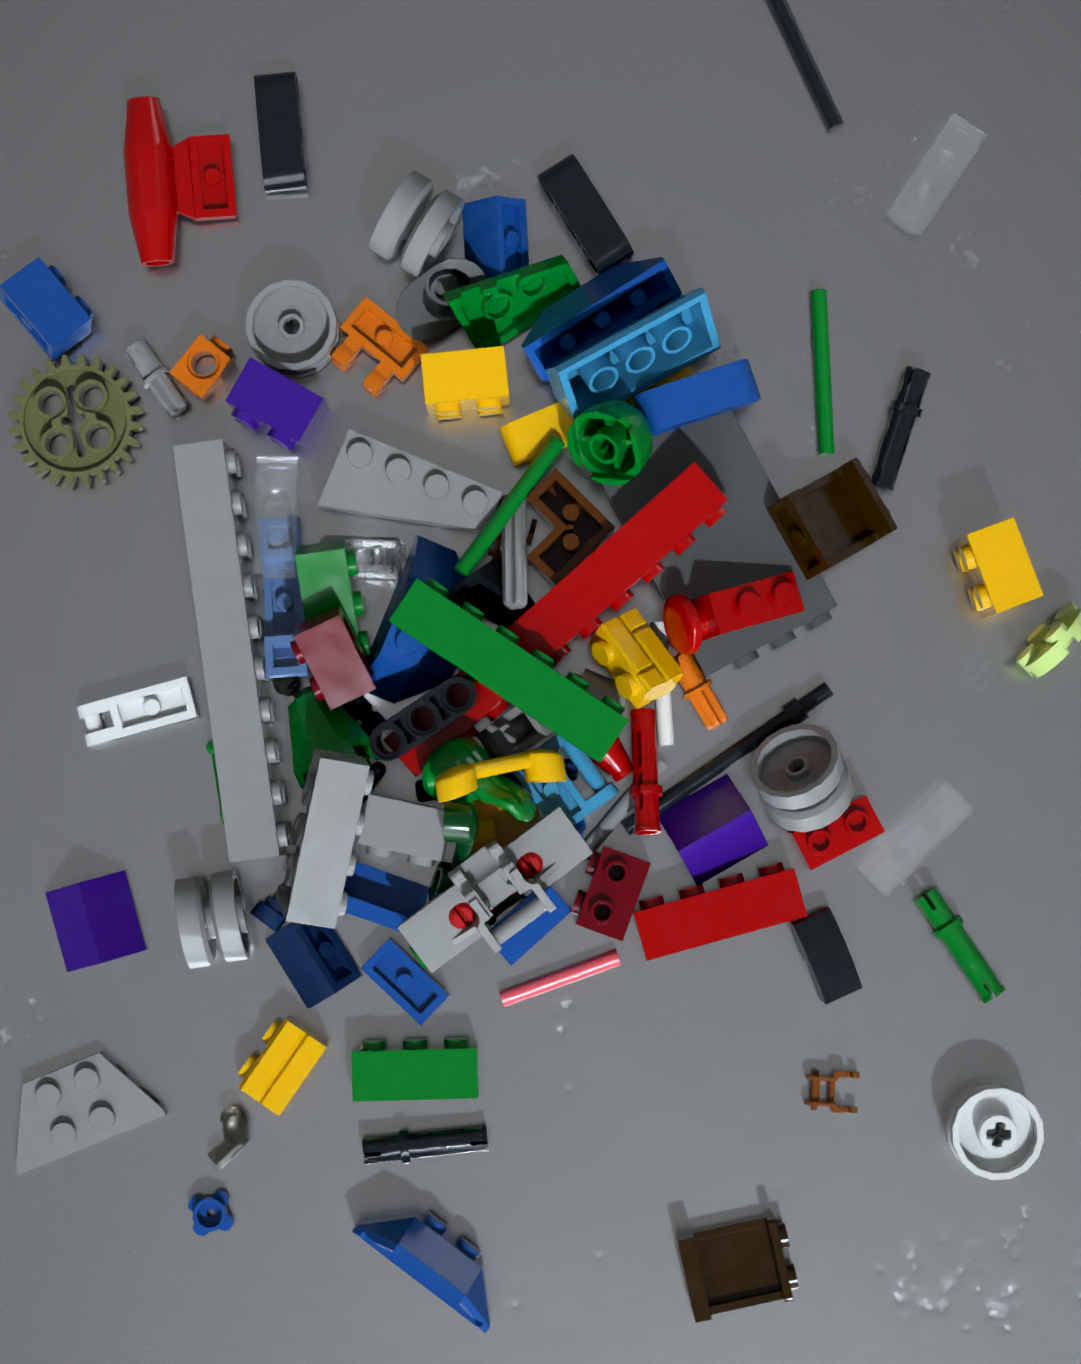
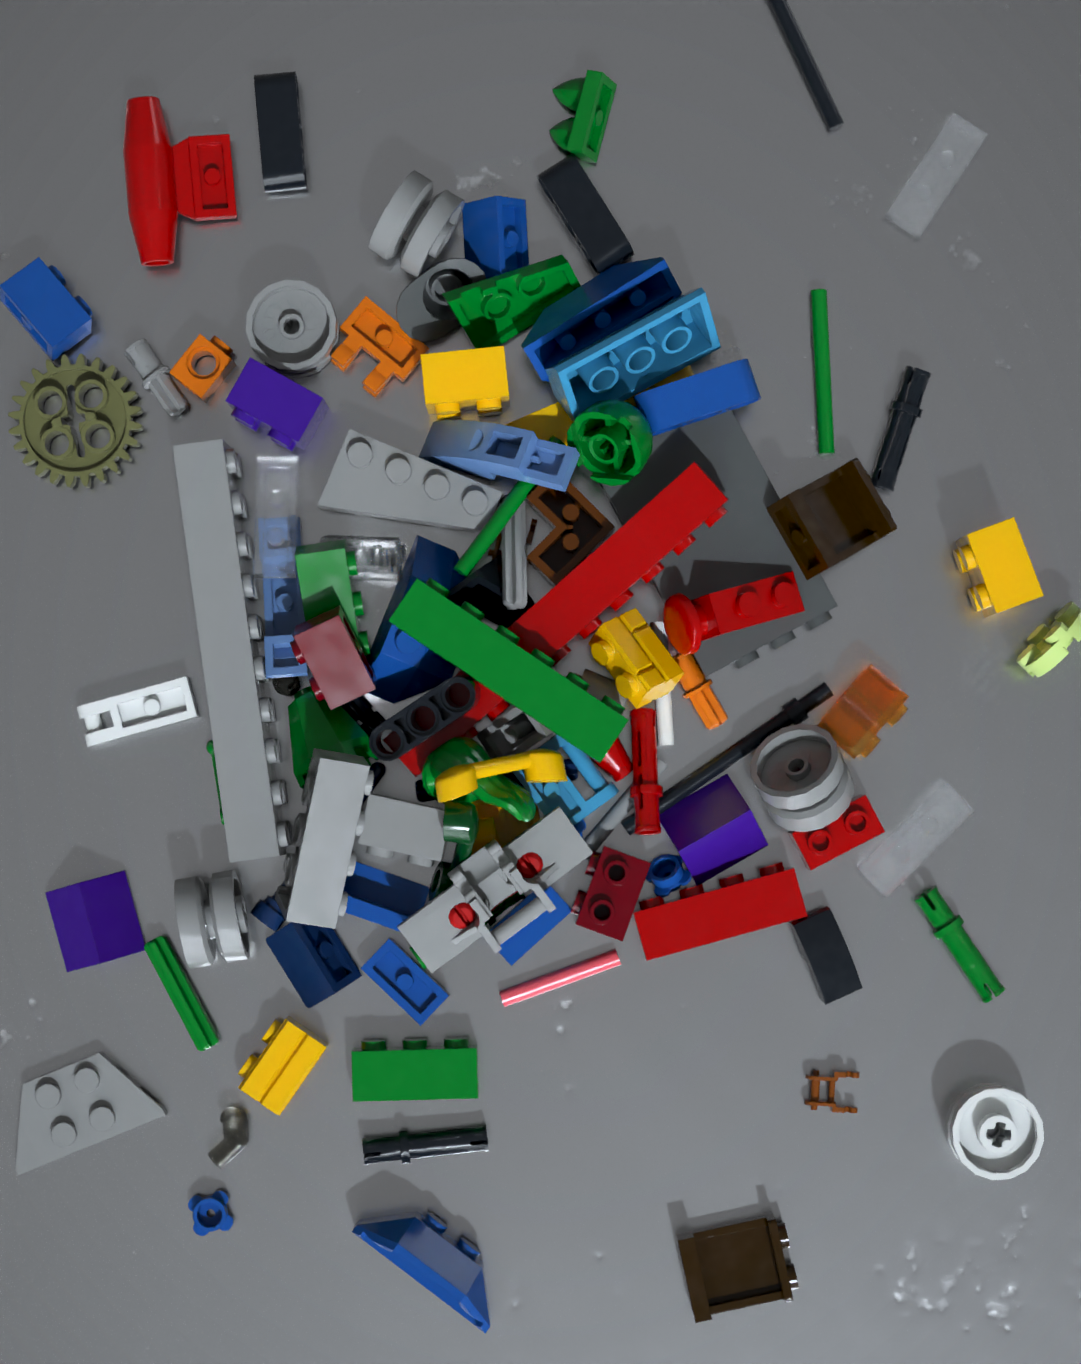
(181, 993): none -> green axle
(499, 450): none -> medium blue slope
(592, 101): none -> green tile
(667, 874): none -> blue plate
(863, 711): none -> clear orange brick

